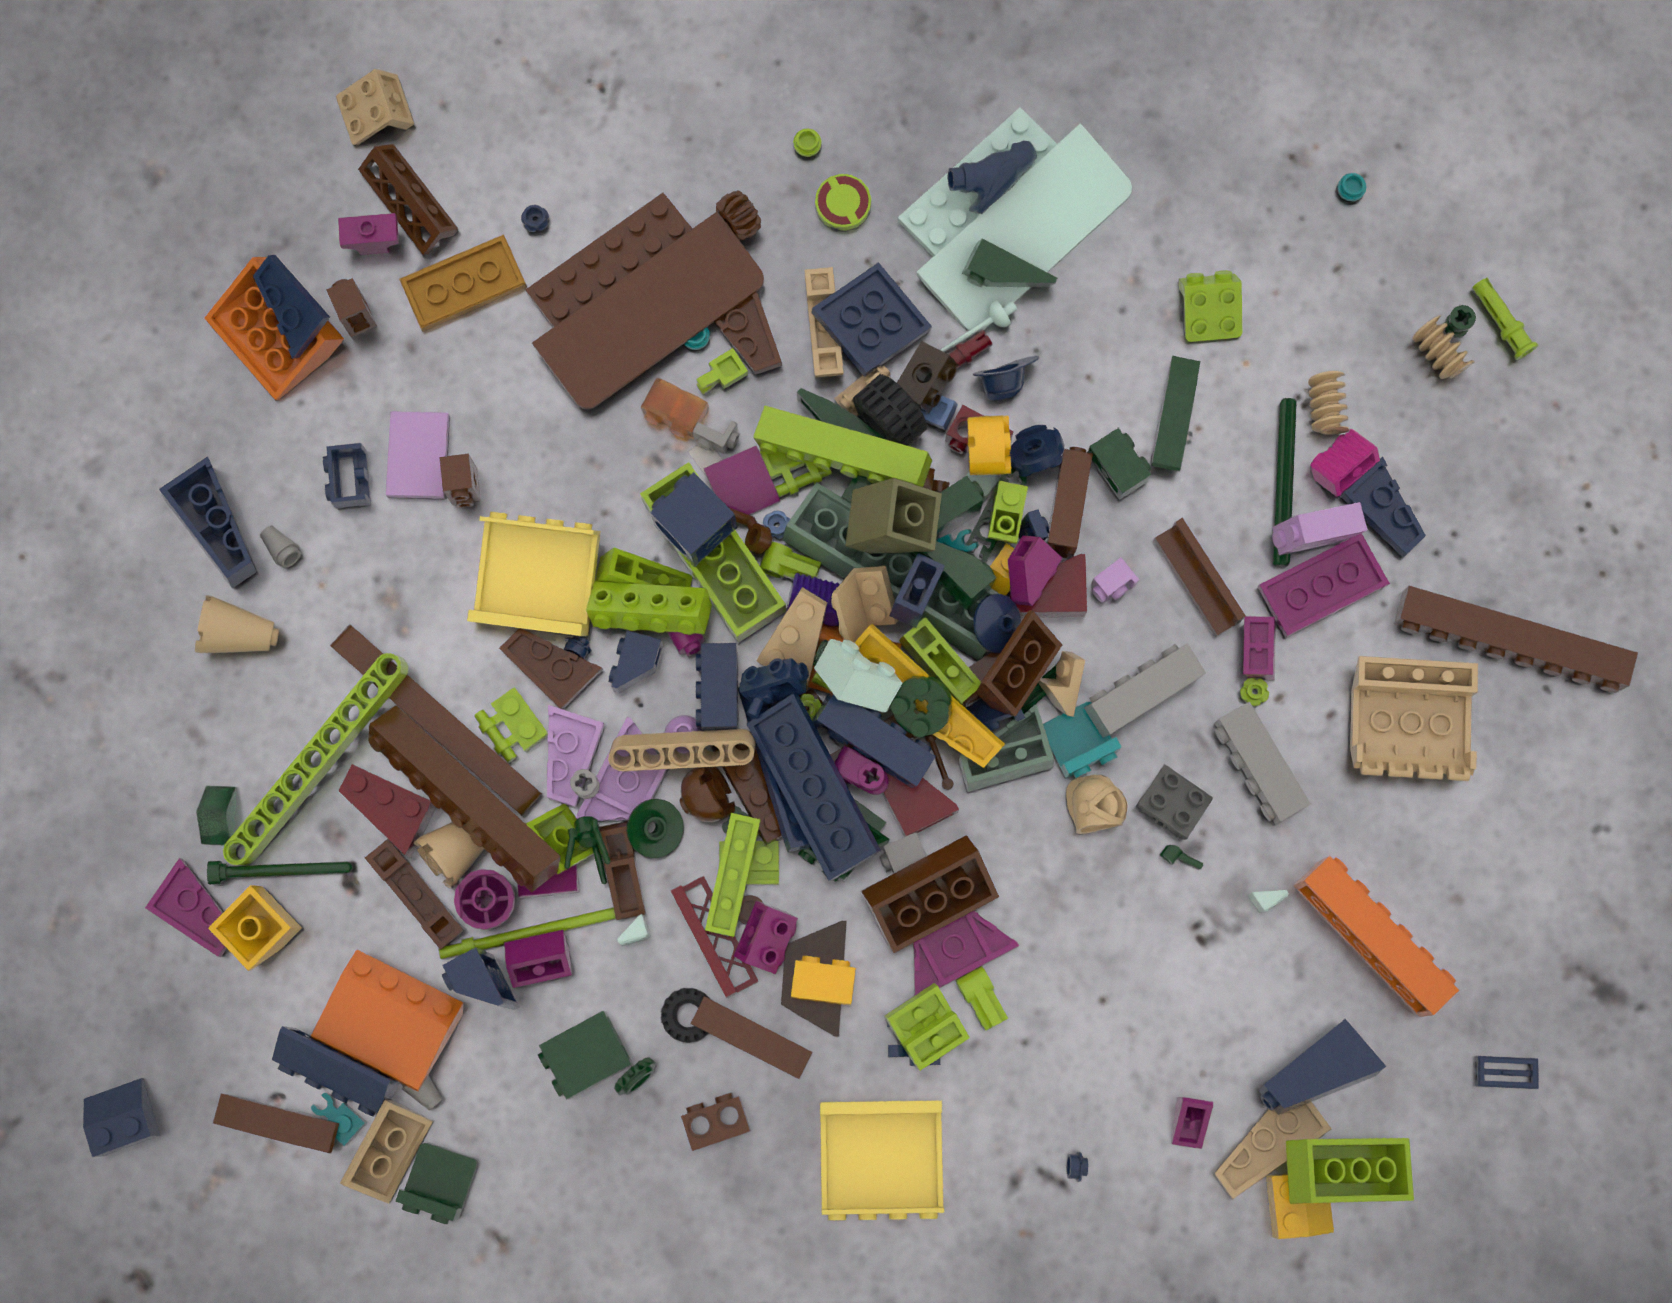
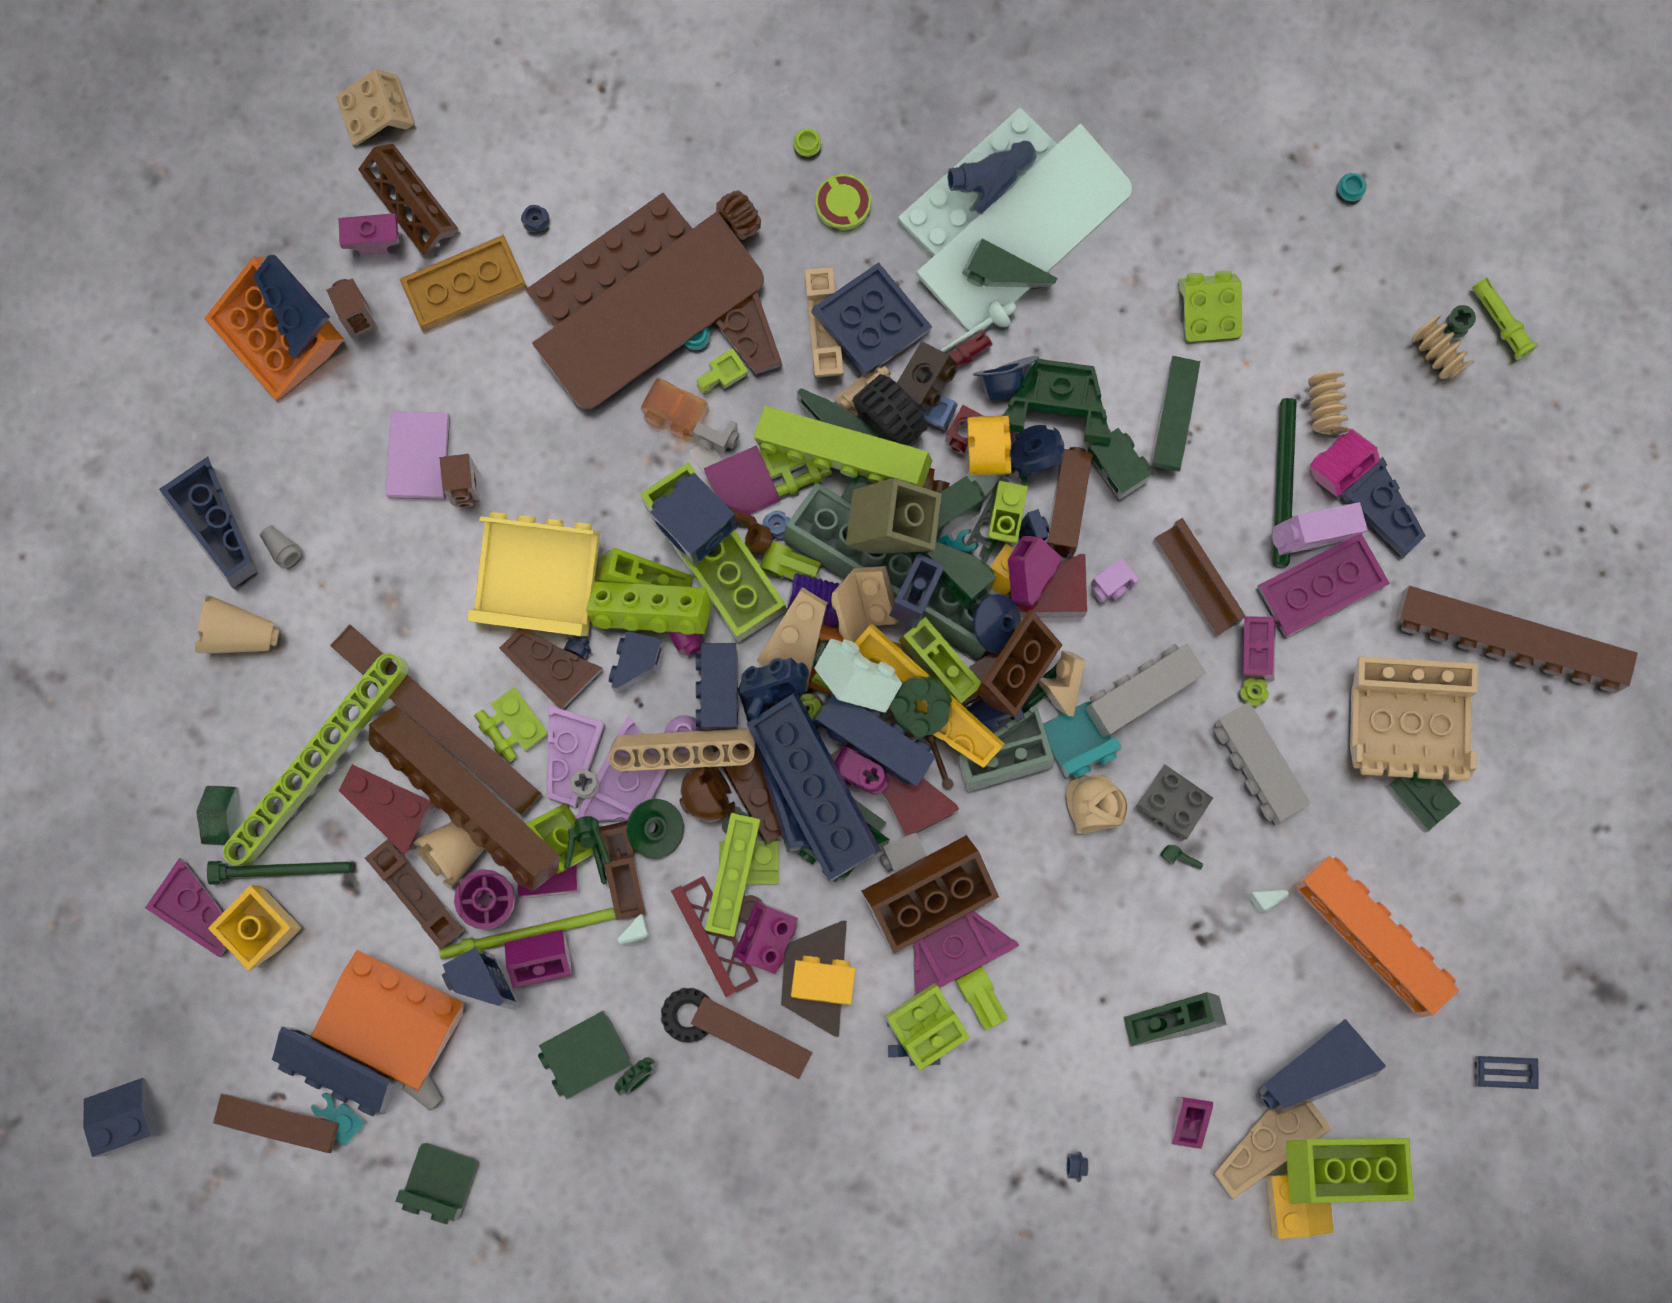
(332, 466): dark blue window -> none
(386, 1151): tan slope -> none
(718, 1130): reddish brown brick -> none
(881, 1159): light yellow panel -> none
(1062, 390): none -> dark green wing
(1176, 1019): none -> dark green slope
(1425, 799): none -> dark green plate

